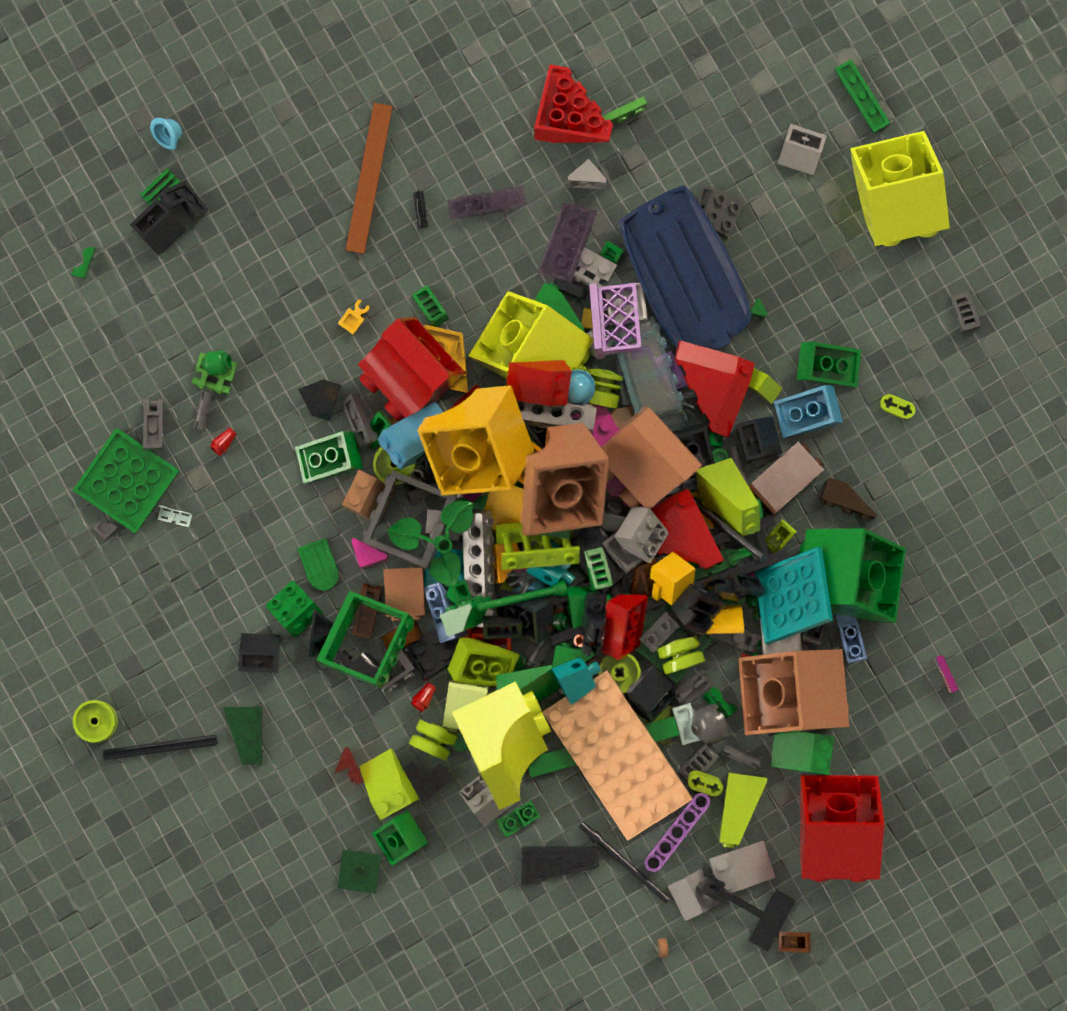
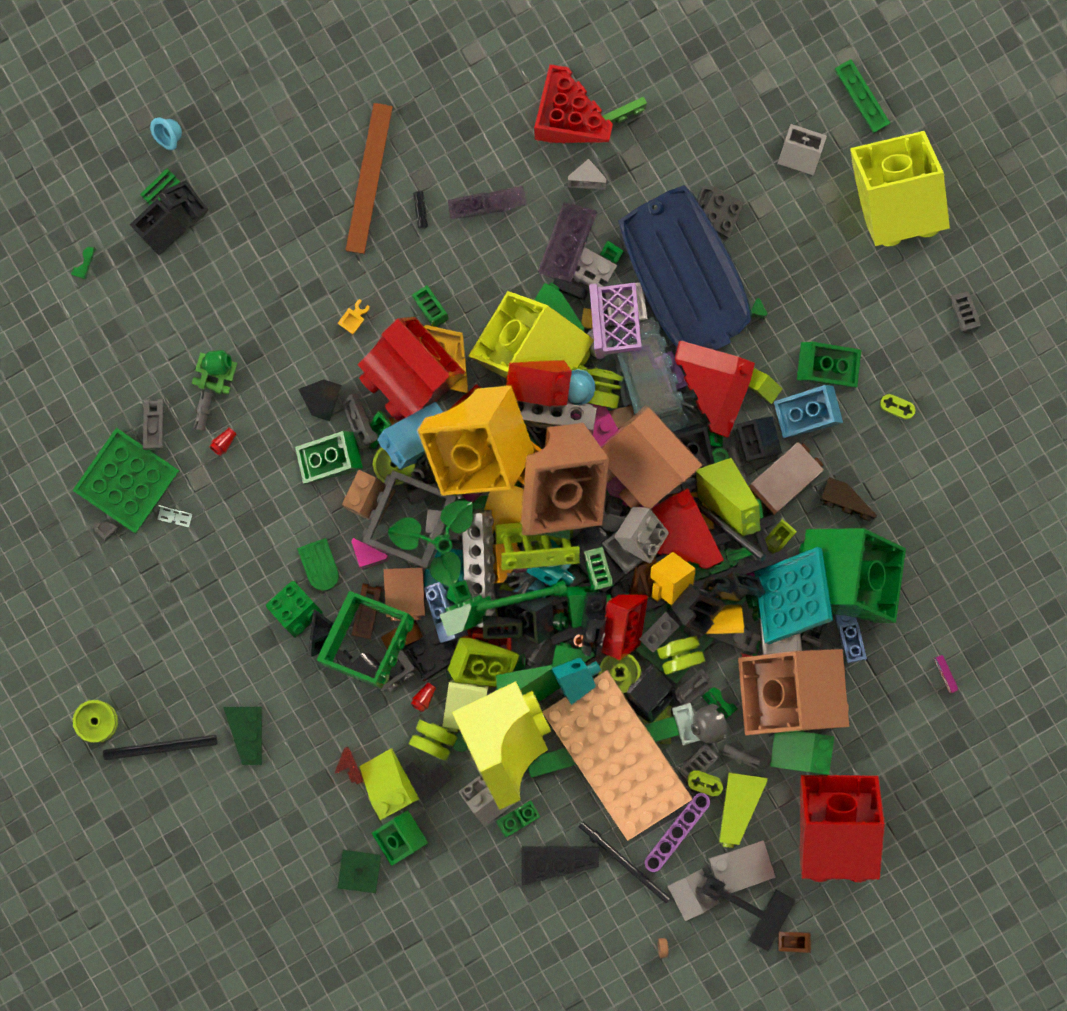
(259, 653): black slope -> none

